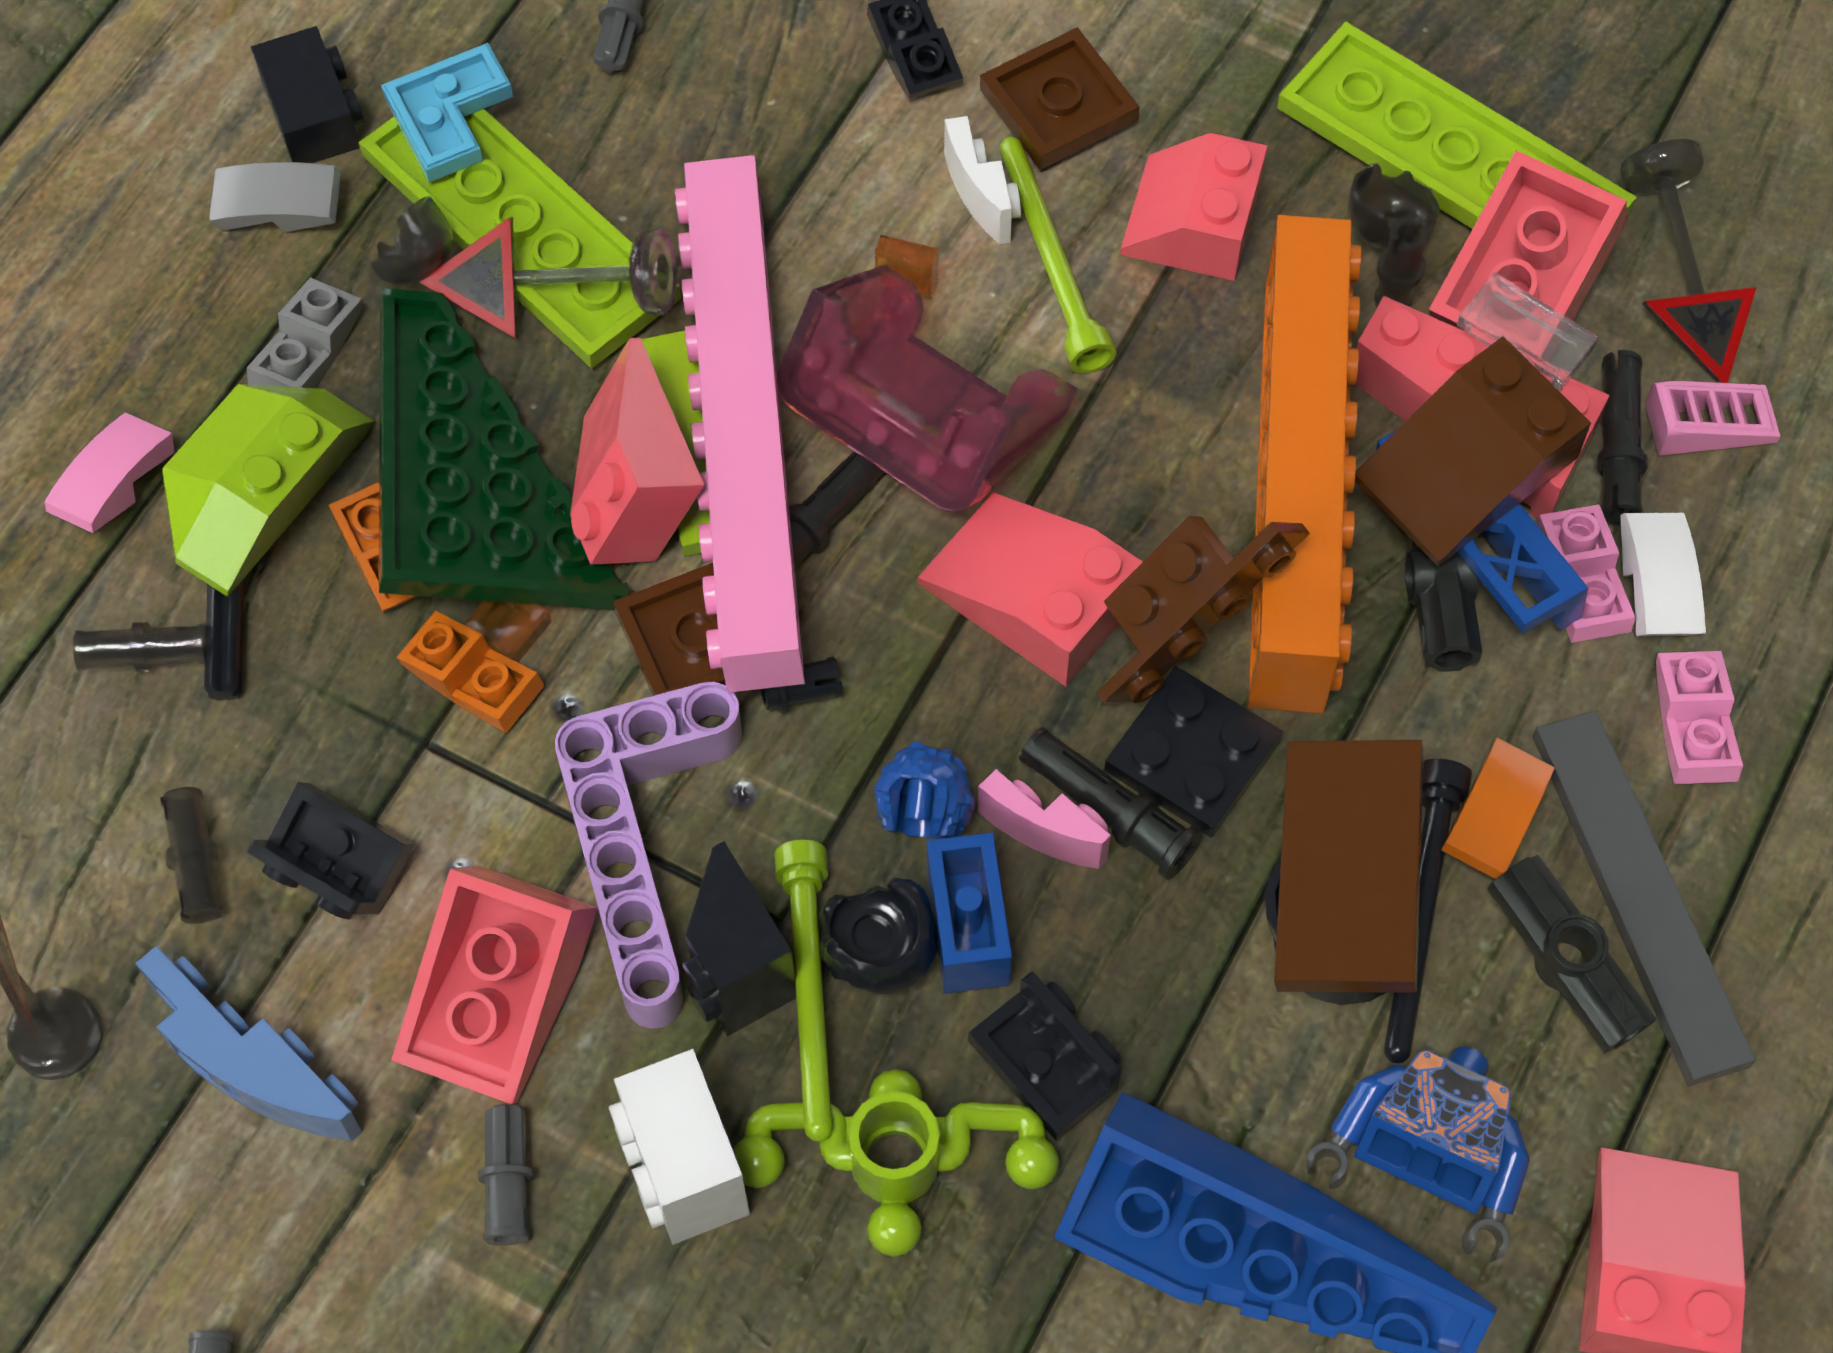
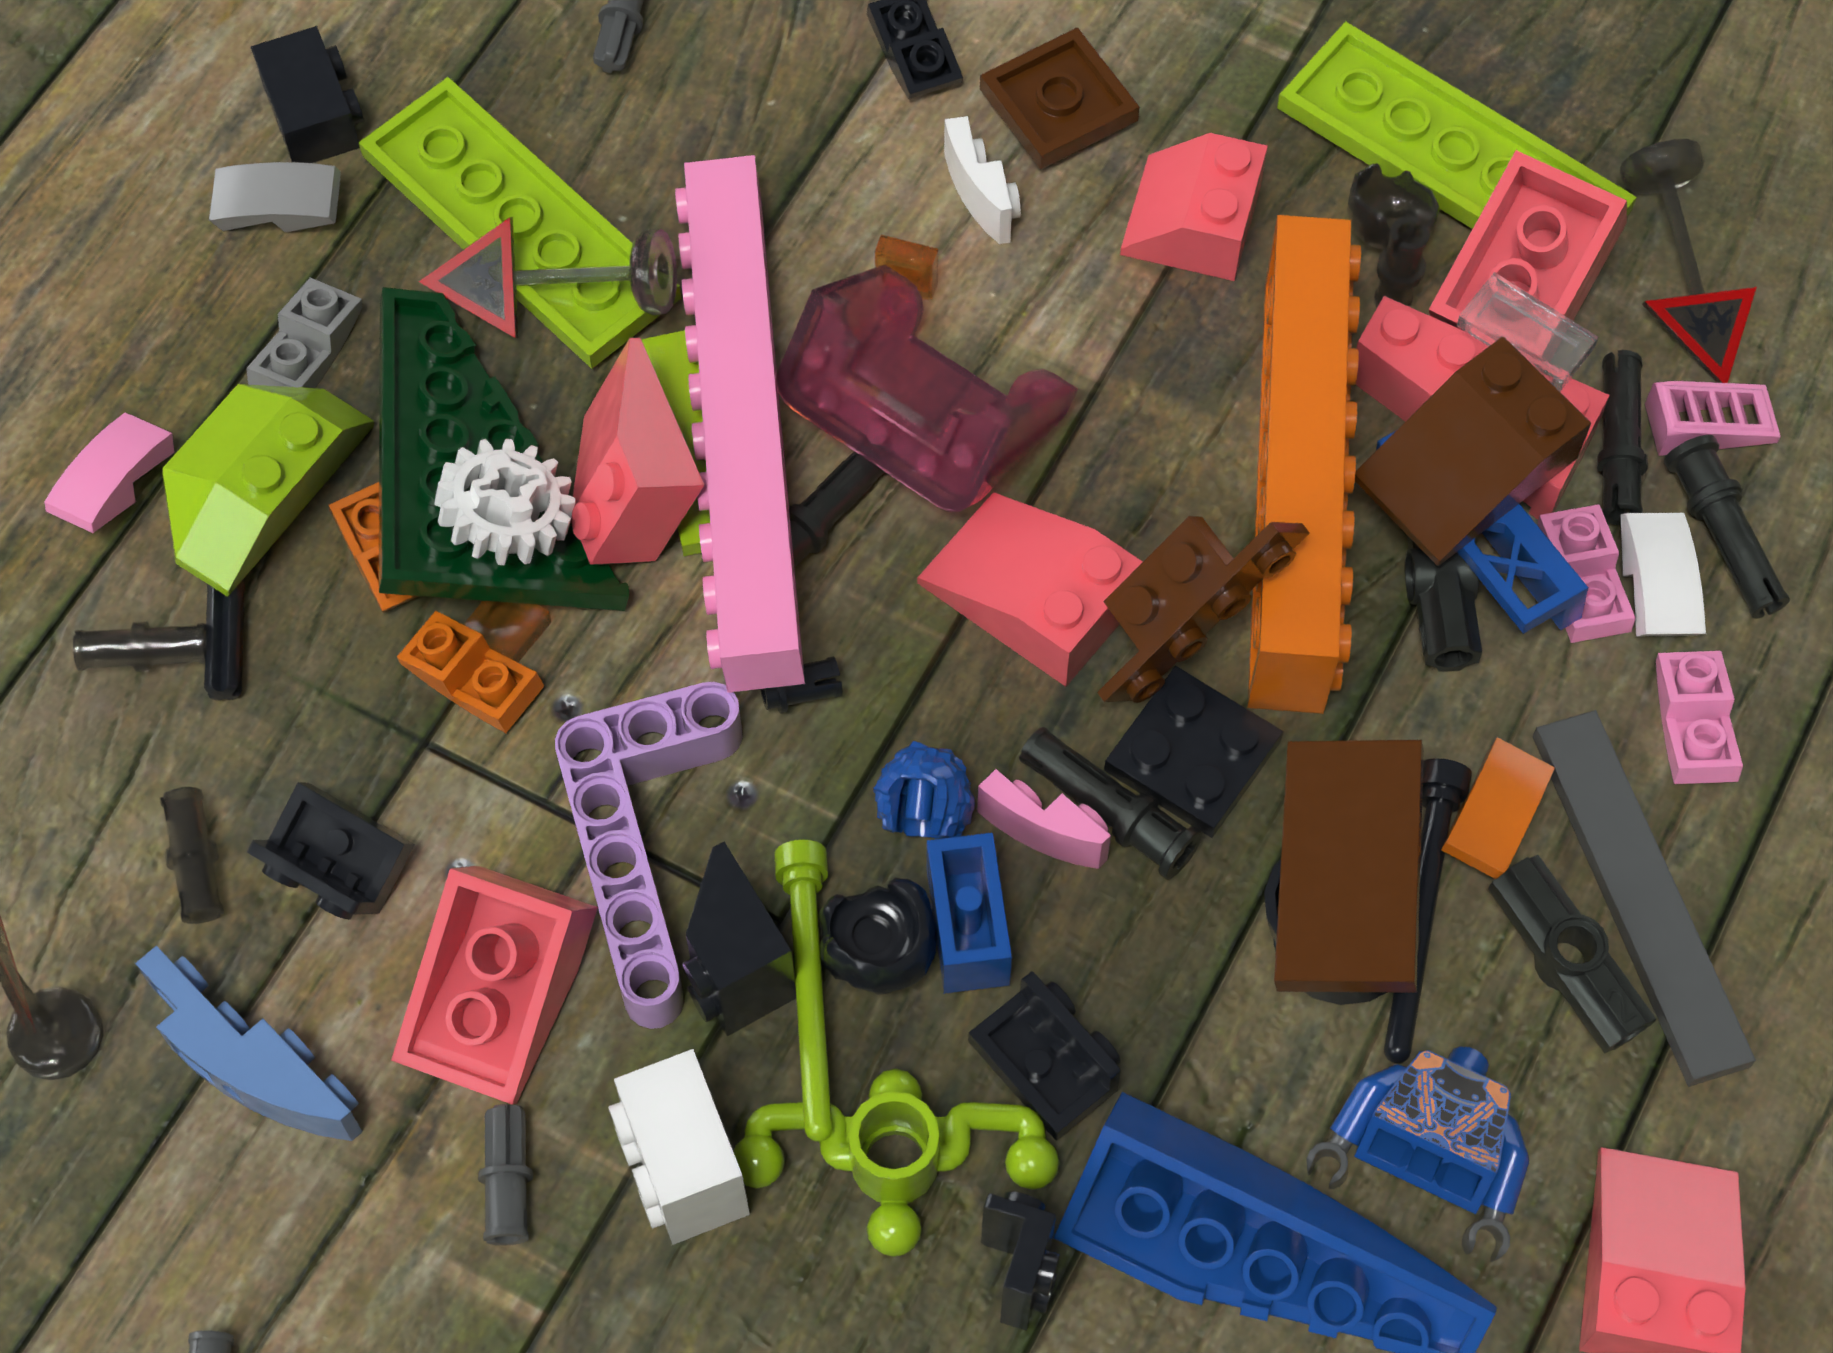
(419, 249): clear smoke hair -> none
(435, 100): medium azure tile -> none
(504, 501): none -> white gear
(669, 630): reddish brown plate -> none
(1026, 1231): none -> black bracket
(1086, 342): lime piece -> none
(1716, 501): none -> pearl dark grey pin

